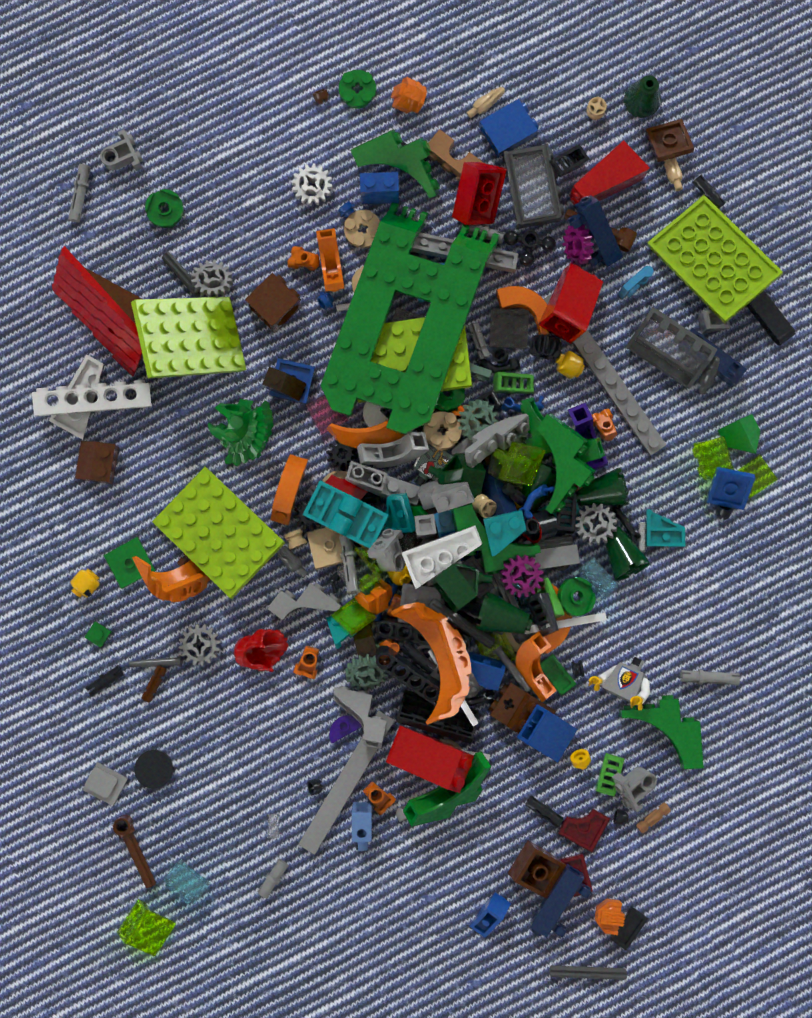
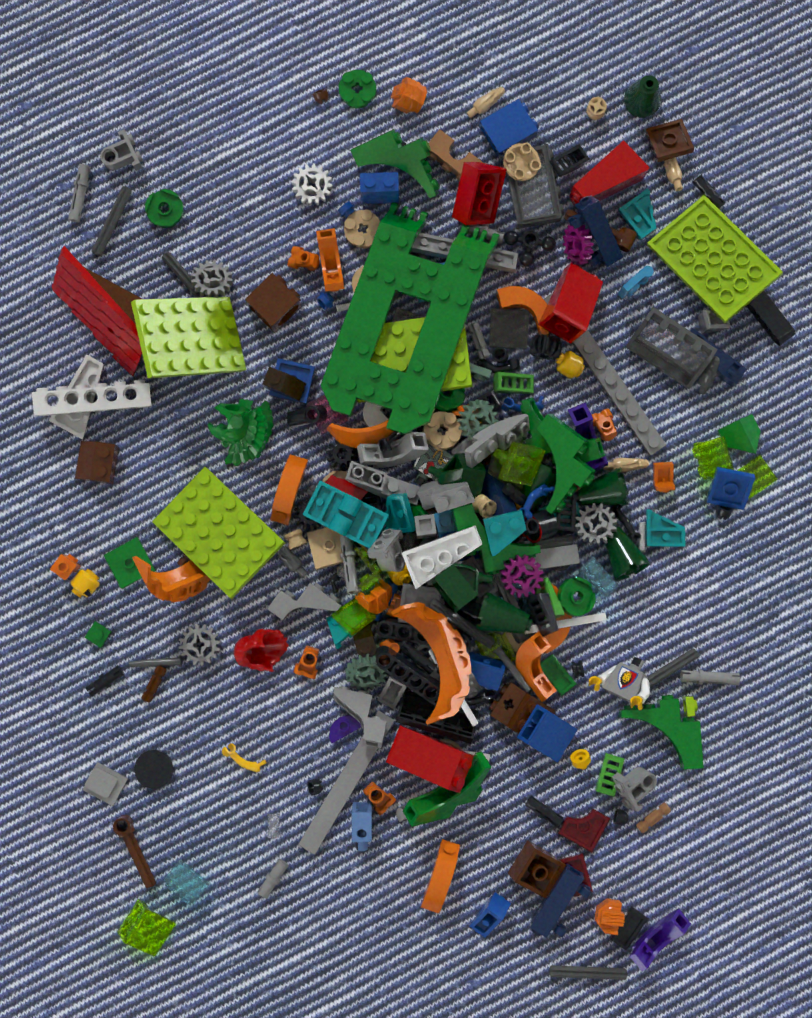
(65, 566): none -> orange bracket
(111, 221): none -> dark grey axle
(252, 766): none -> yellow piece
(306, 416): none -> black piece
(386, 442): none -> black piece
(392, 692): none -> light grey slope
(441, 876): none -> orange arch
(521, 161): none -> tan dish
(627, 464): none -> tan piece
(639, 214): none -> teal wing
(657, 937): none -> dark purple arch
(663, 476): none -> orange bracket
(672, 667): none -> dark grey axle
(689, 706): none -> lime plate

